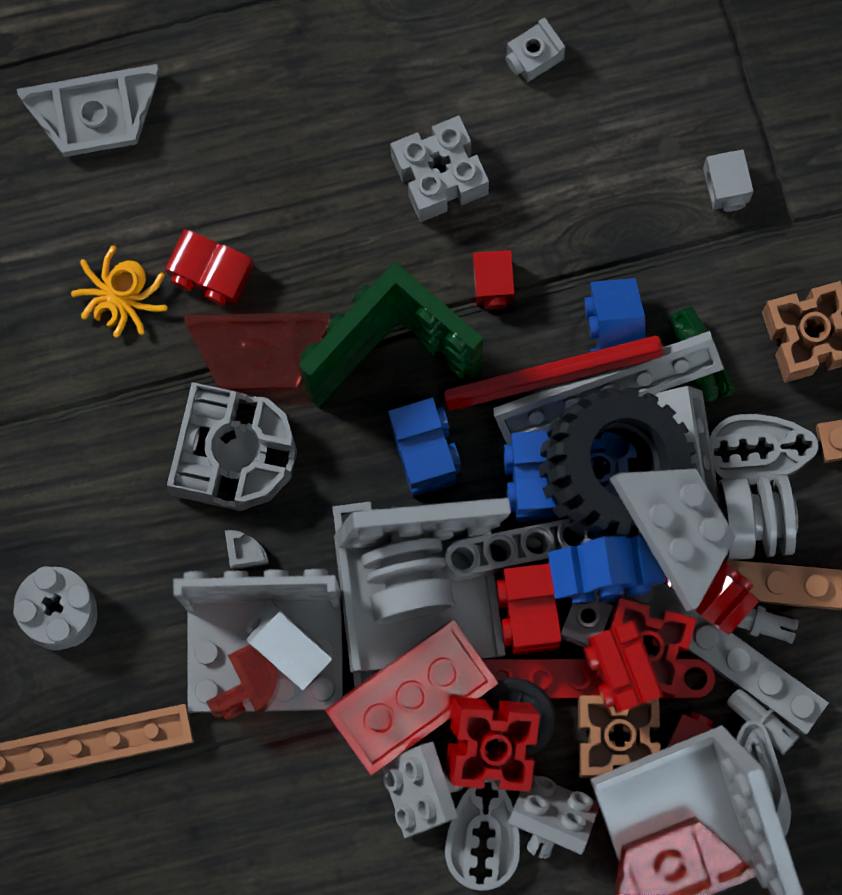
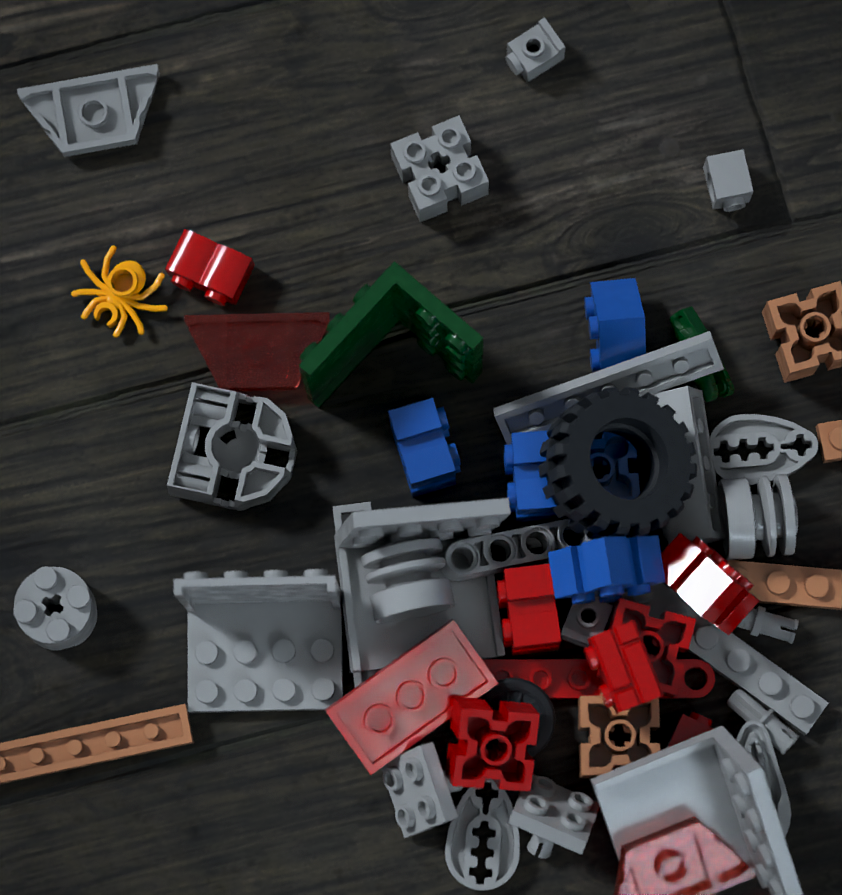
(244, 550): light grey tile -> none
(258, 685): clear red brick -> none
(286, 645): light grey hinge -> none
(493, 279): red brick -> none
(554, 373): red axle -> none
(679, 527): light grey wing -> none

